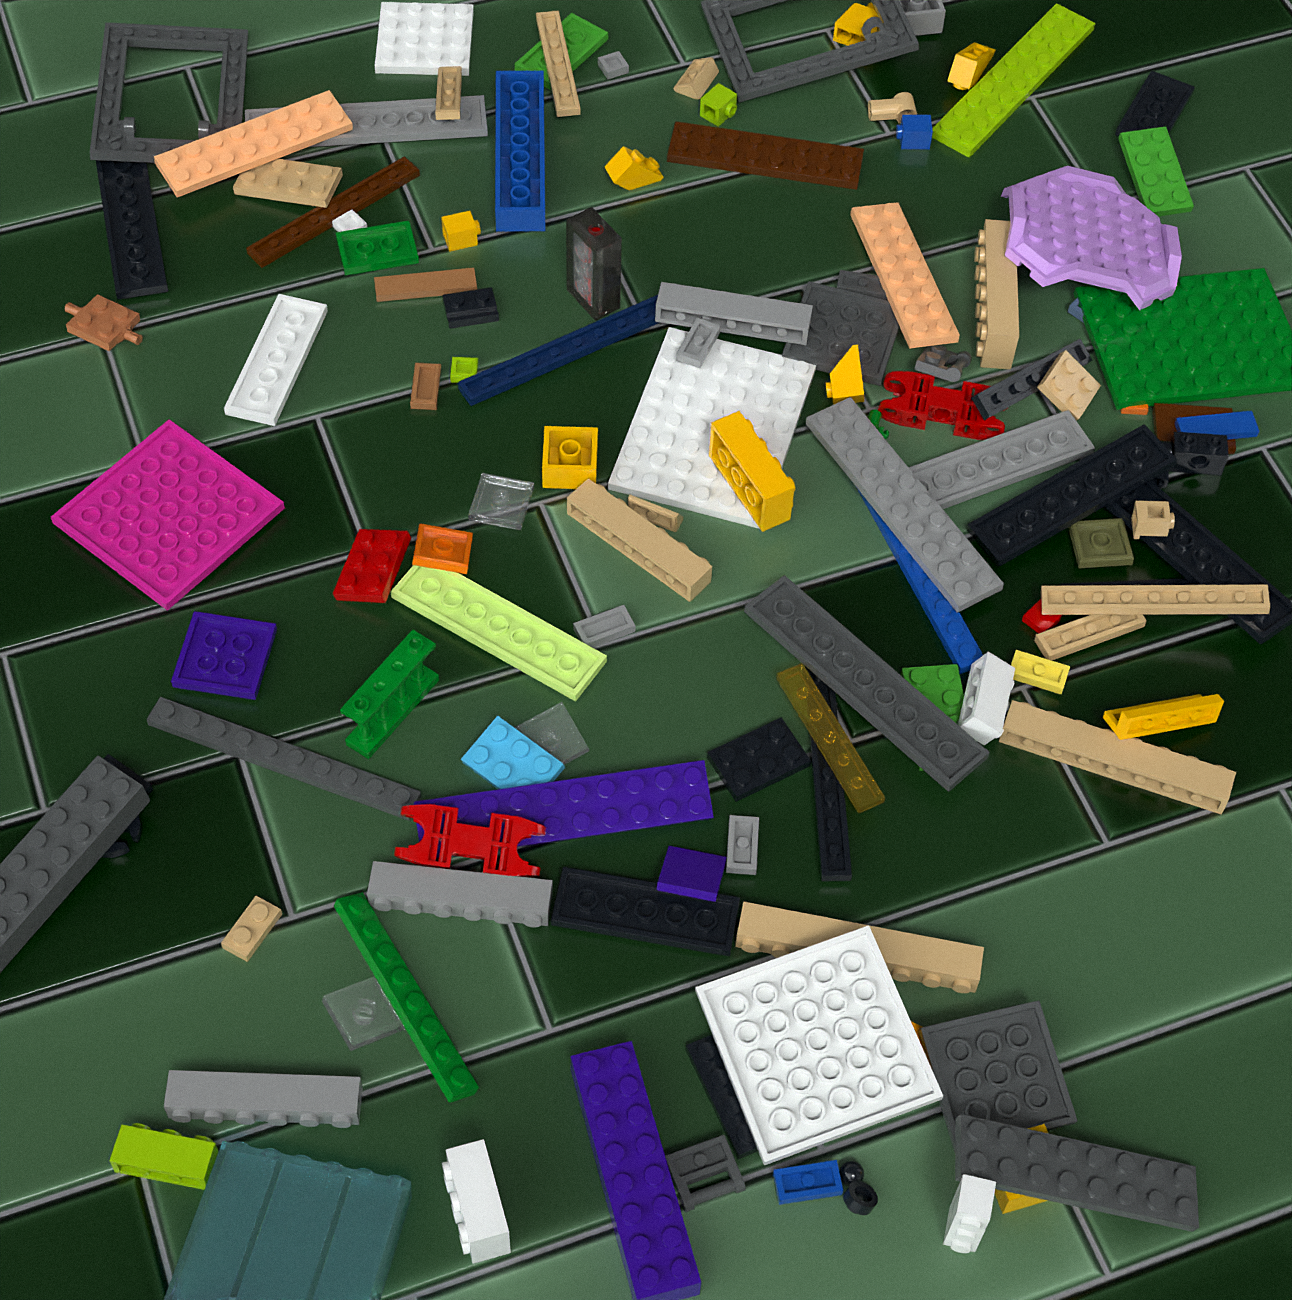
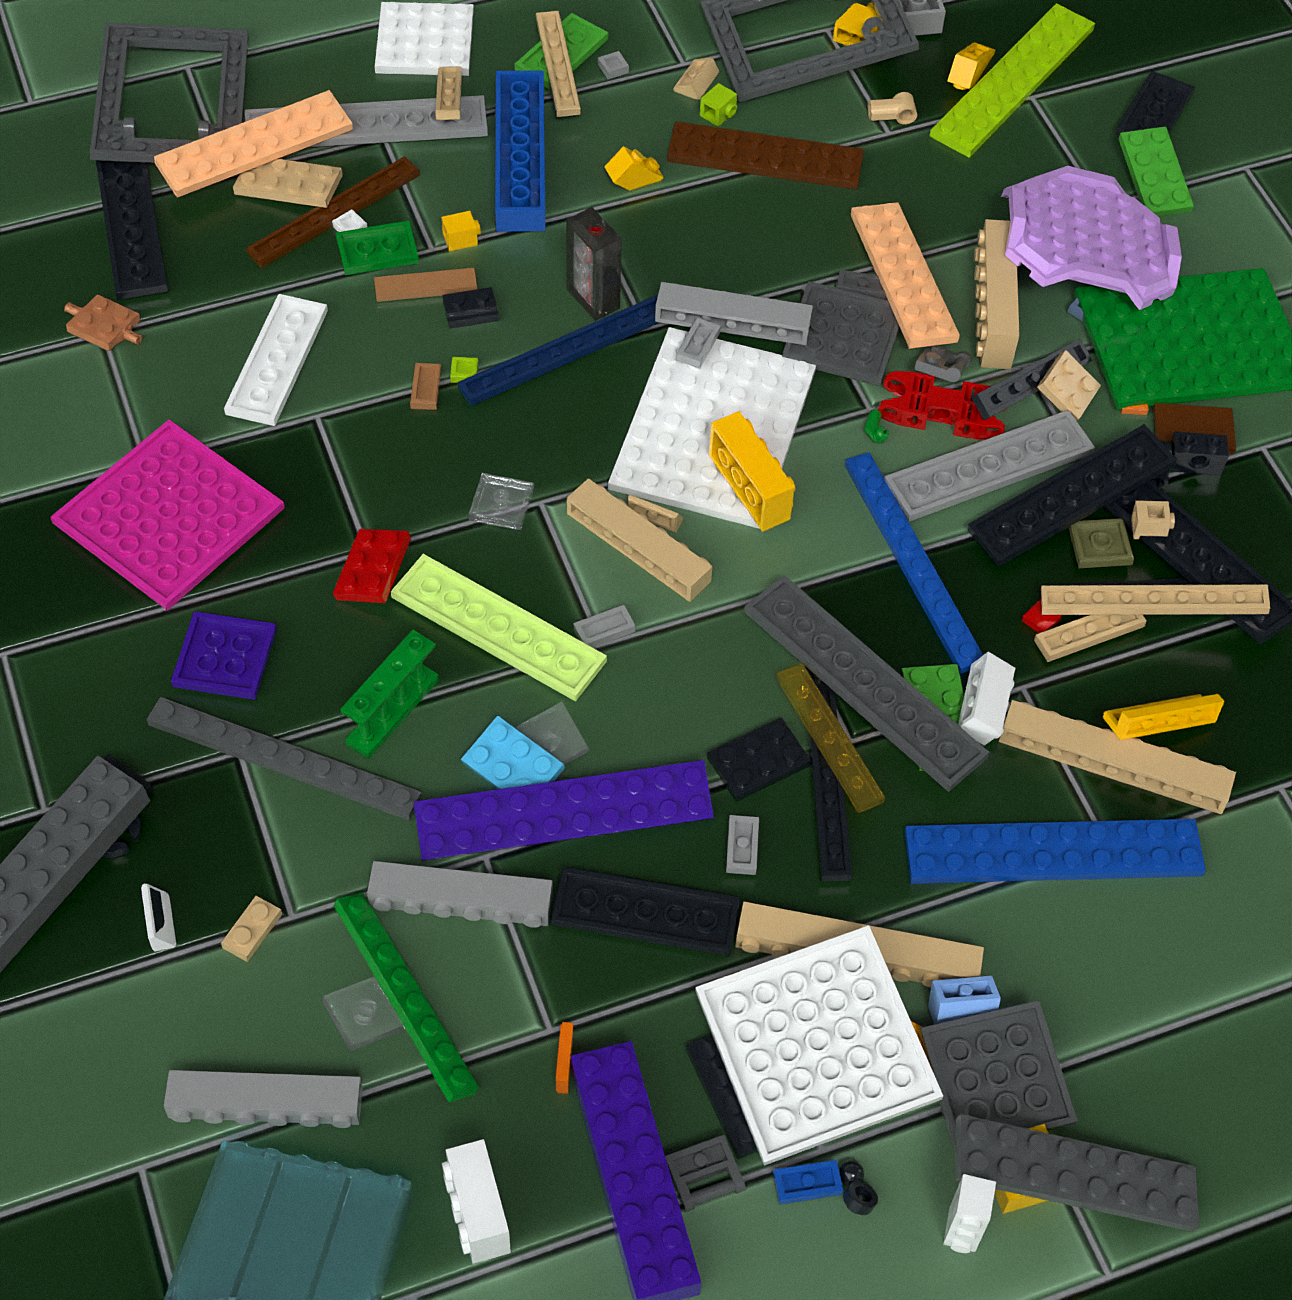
(158, 918): none -> white slope
(163, 1156): lime brick -> none
(442, 548): orange tile -> none
(469, 840): red piece -> none
(564, 1058): none -> orange tile
(569, 456): yellow brick -> none
(691, 873): dark purple tile -> none
(846, 378): yellow slope -> none
(904, 505): light grey plate -> none
(915, 131): blue brick -> none
(962, 998): none -> light blue brick
(1039, 672): light yellow plate -> none
(1053, 851): none -> blue plate
(1232, 424): blue tile -> none

